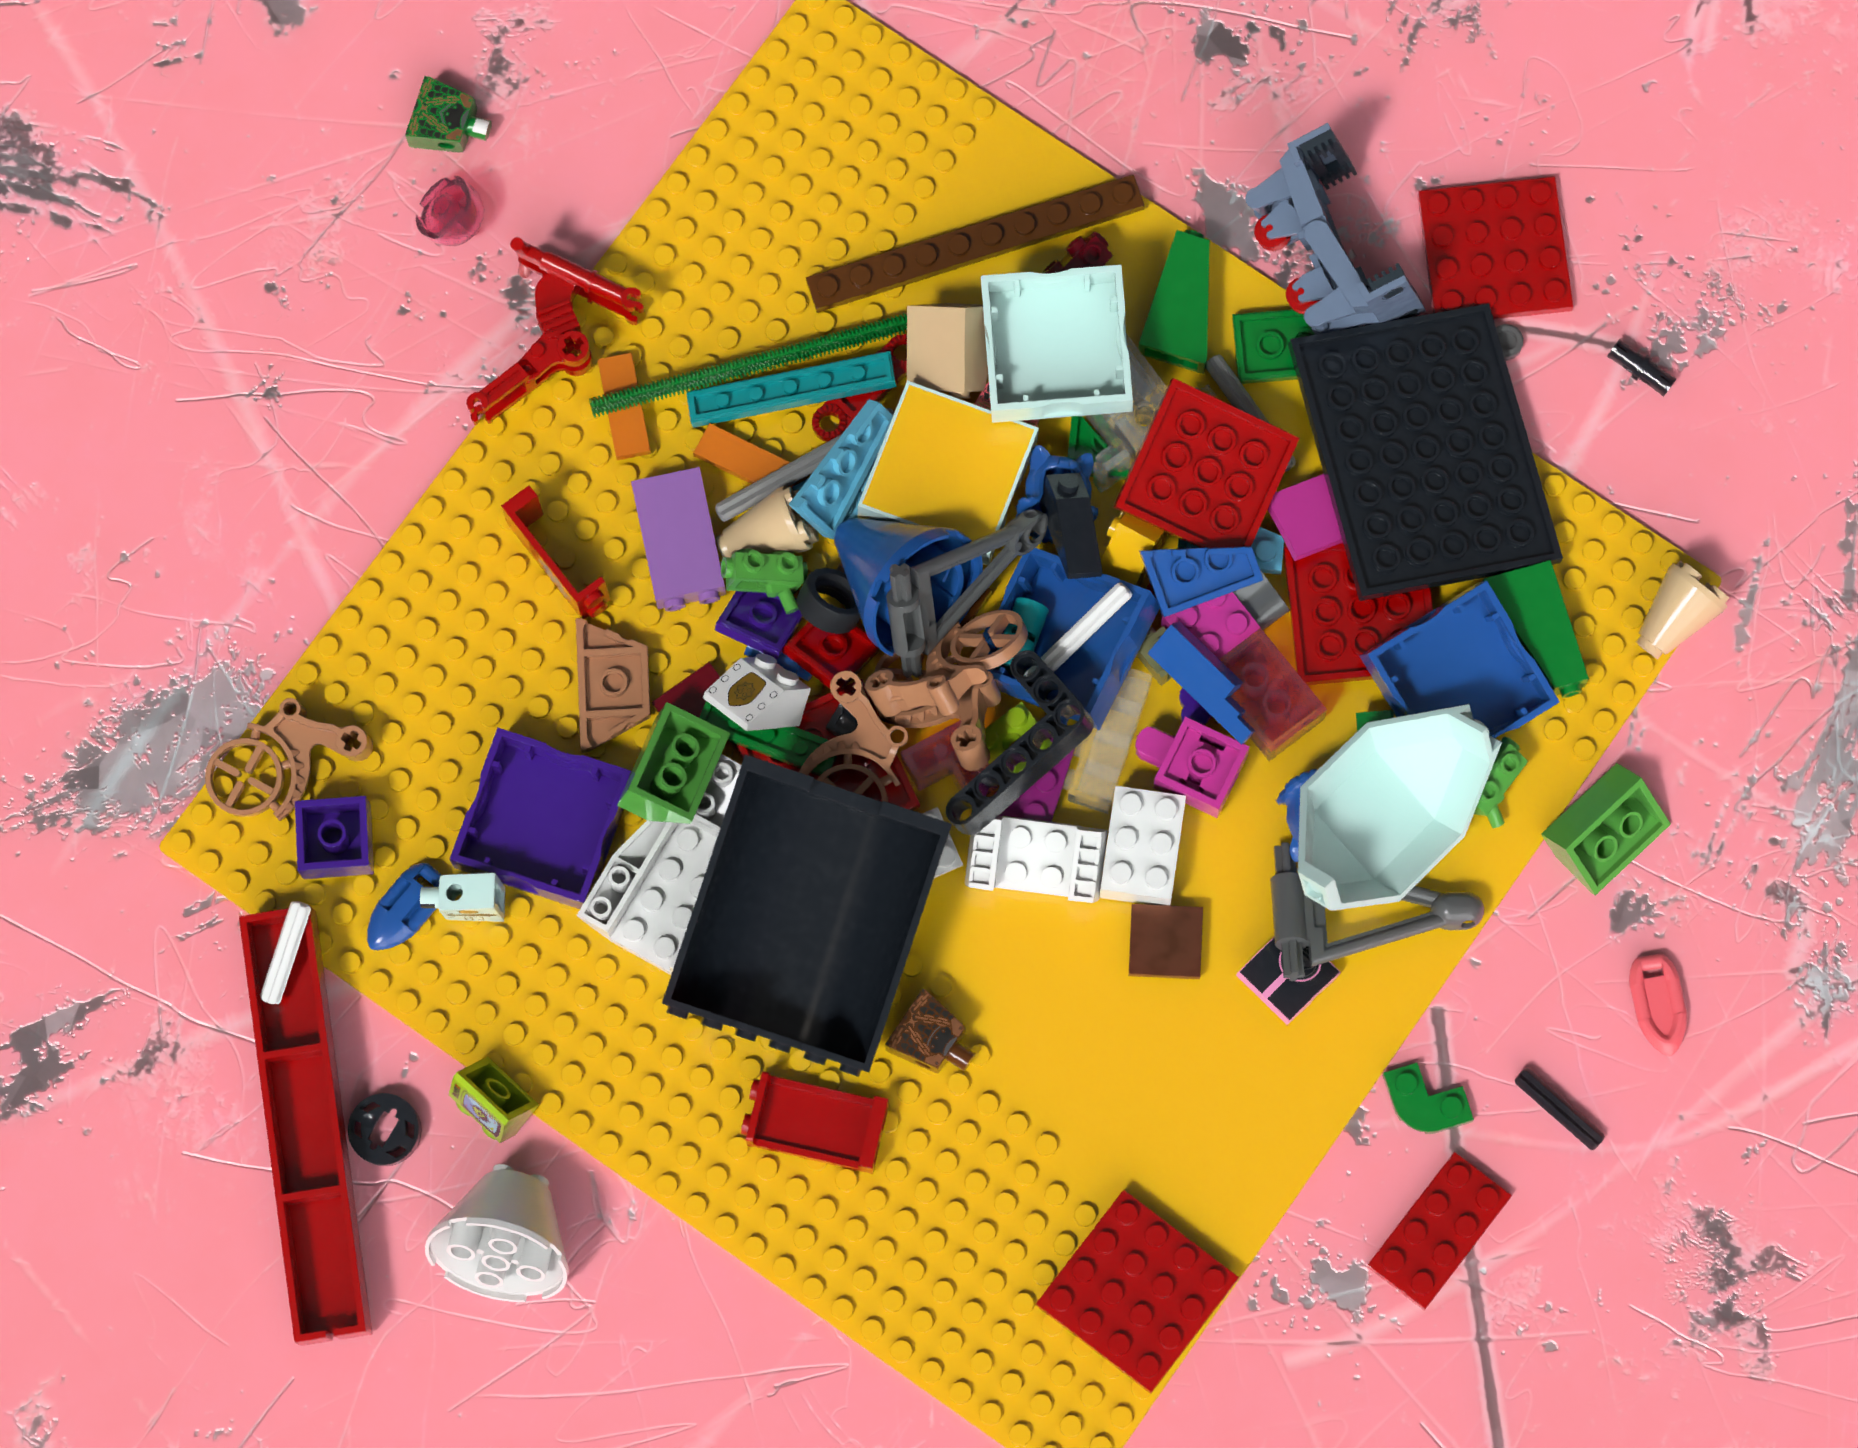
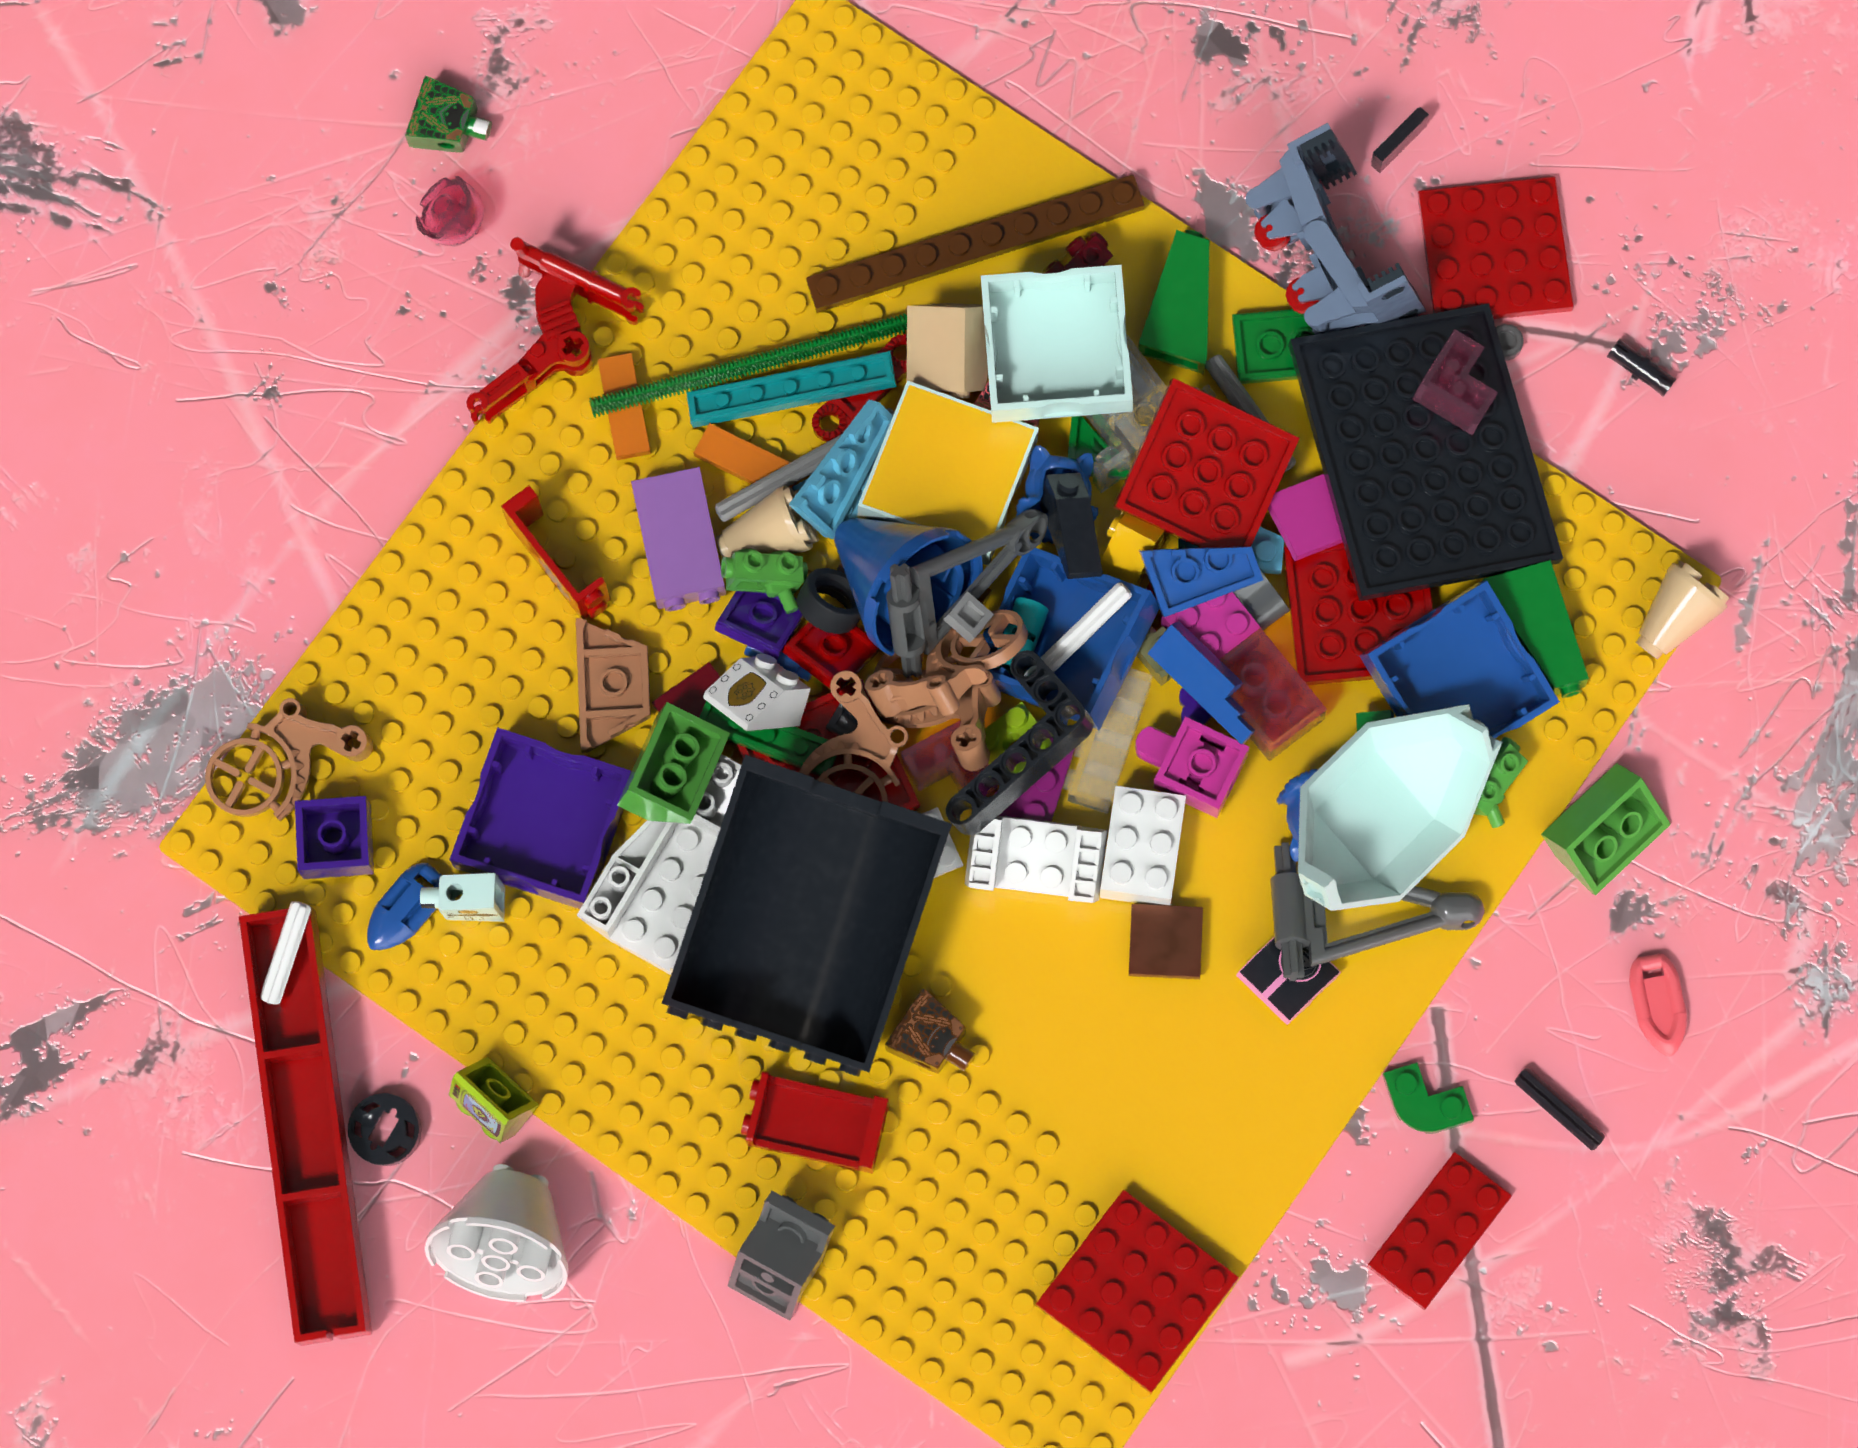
(781, 1255): none -> dark grey bracket
(968, 617): none -> light grey plate
(1399, 139): none -> black tile
(1450, 388): none -> clear pink brick

